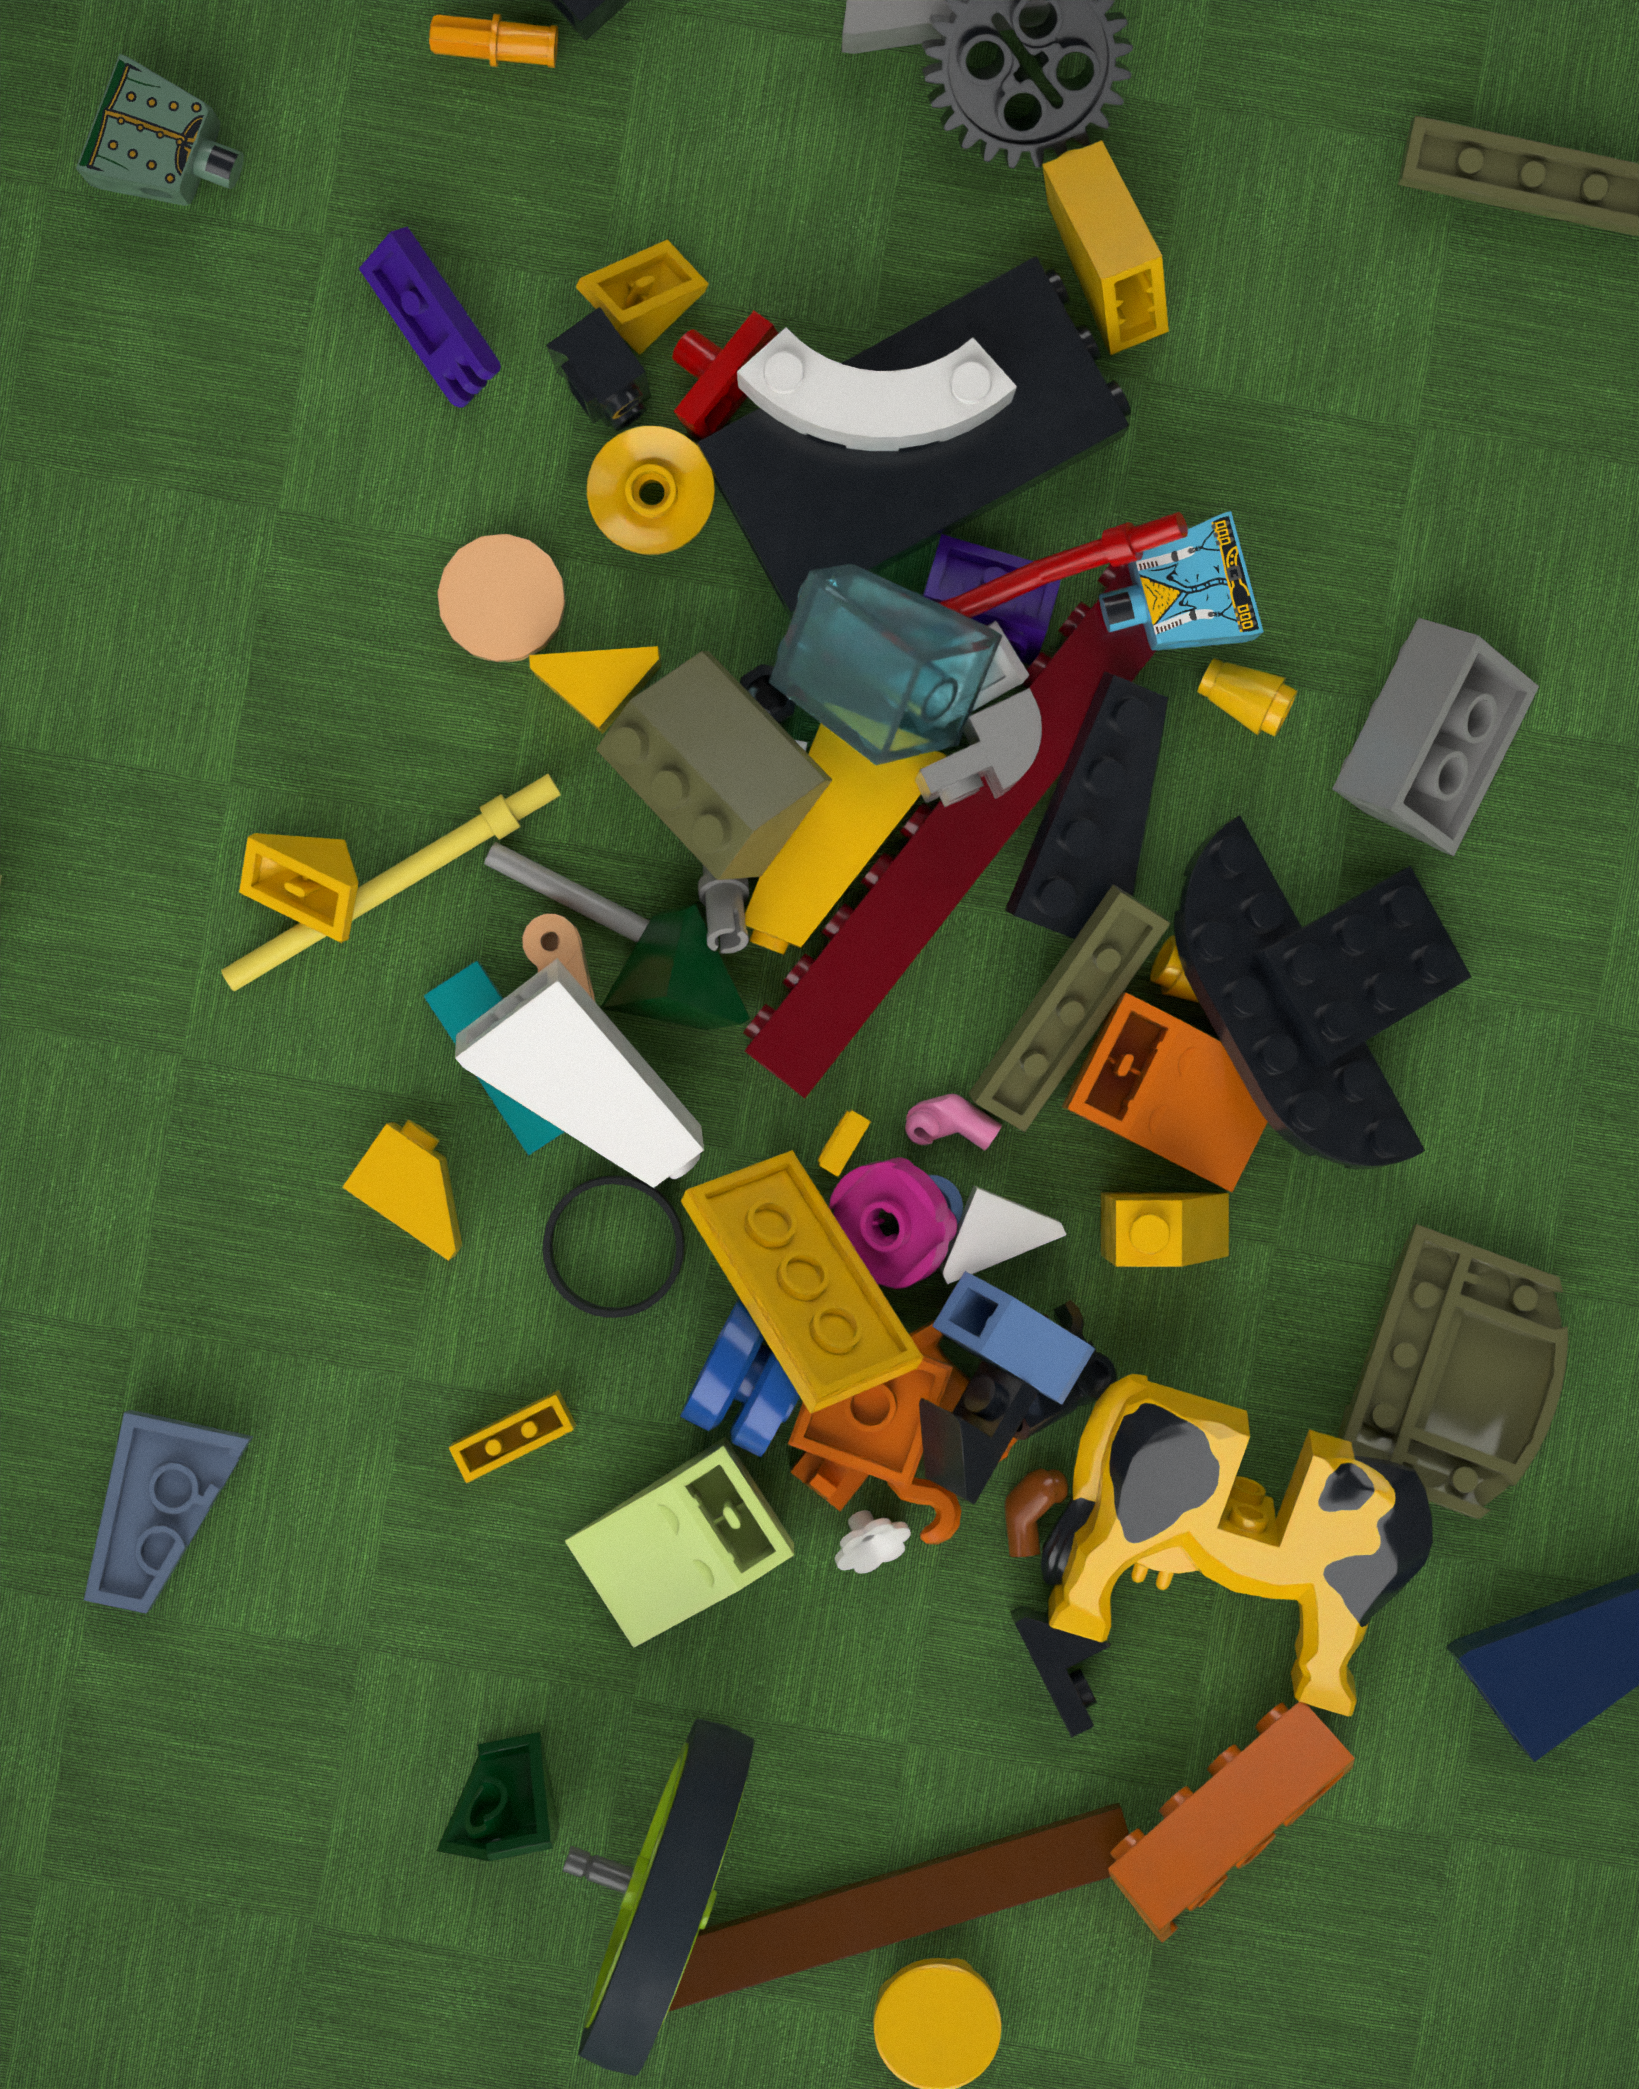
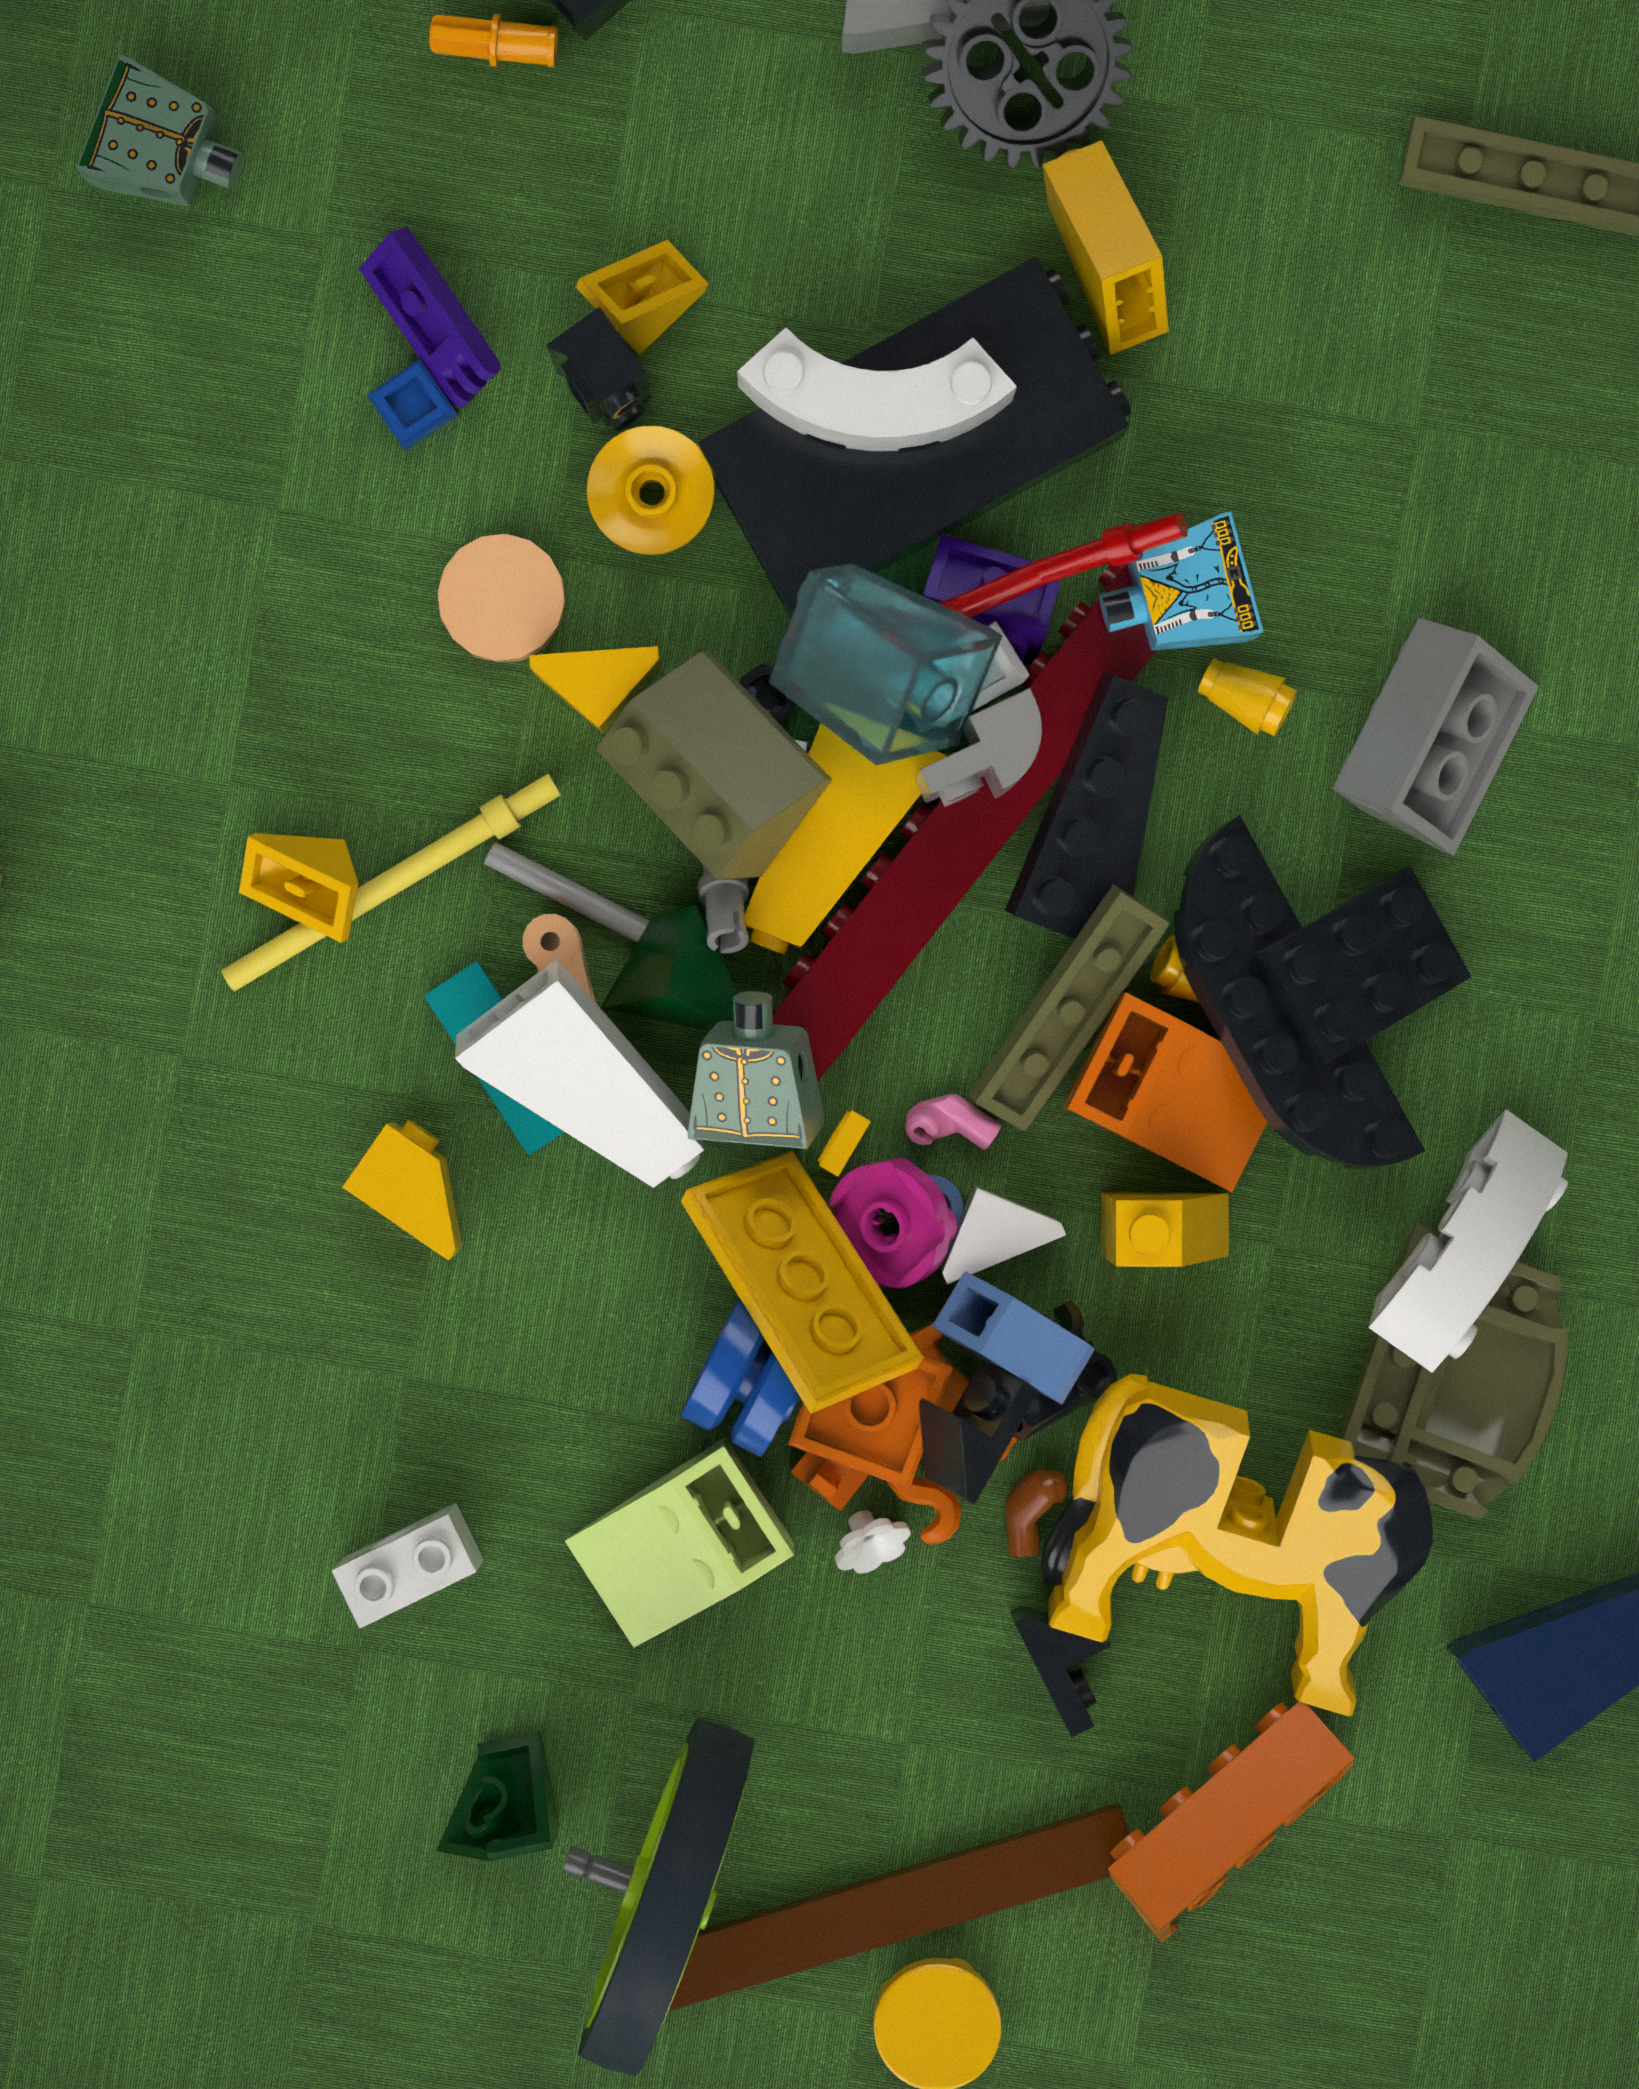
(154, 1504): sand blue wing -> none
(407, 1565): none -> white brick
(412, 405): none -> blue tile
(512, 1436): yellow piece -> none
(573, 1298): black tyre -> none
(717, 392): red tile -> none
(756, 1080): none -> sand green torso
(1493, 1212): none -> white brick

